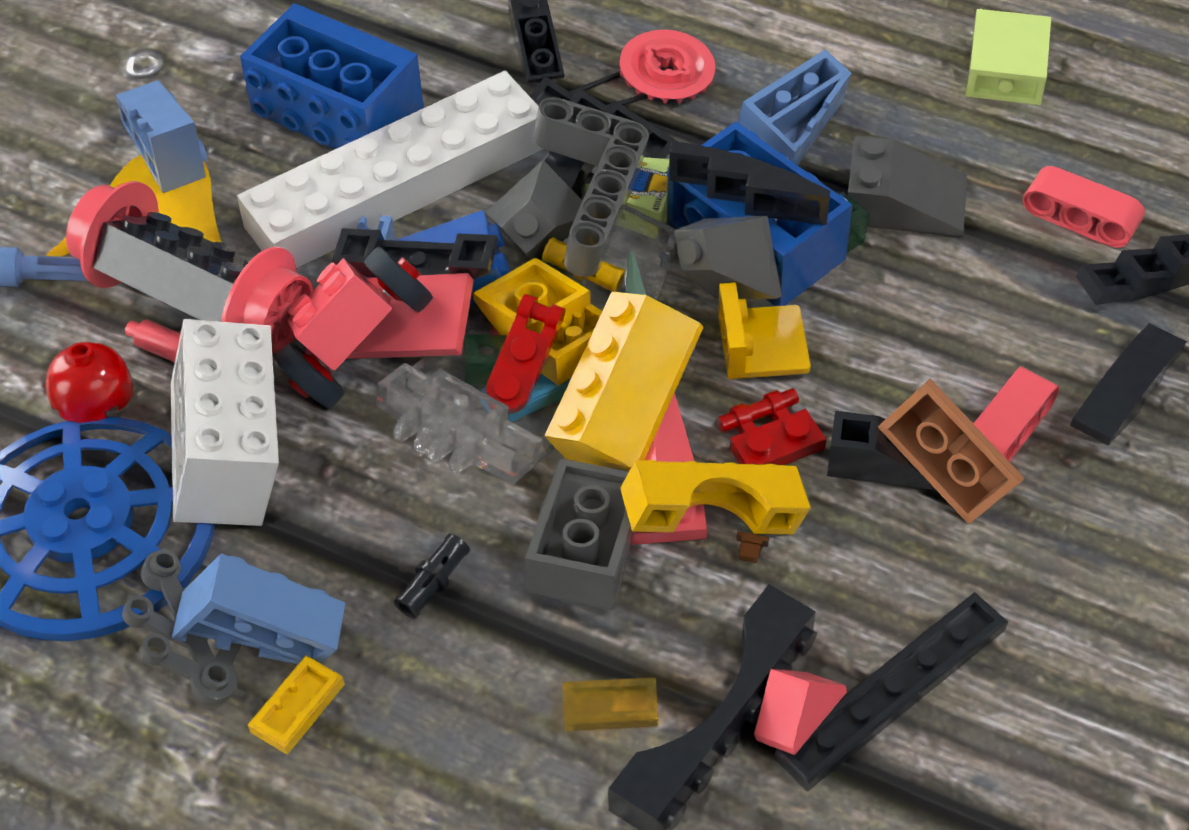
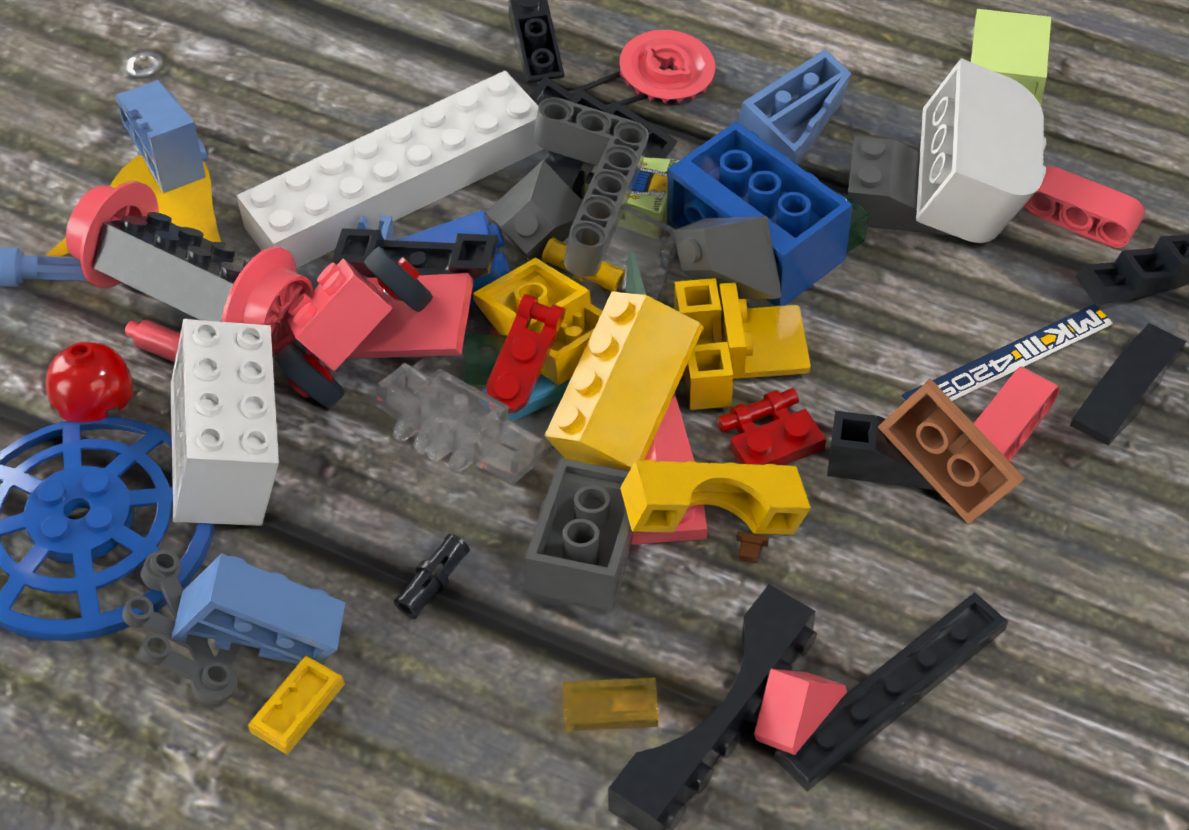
(329, 78): blue brick -> none
(709, 368): none -> yellow arch
(744, 179): black slope -> none
(978, 153): none -> white brick
(1020, 353): none -> sticker

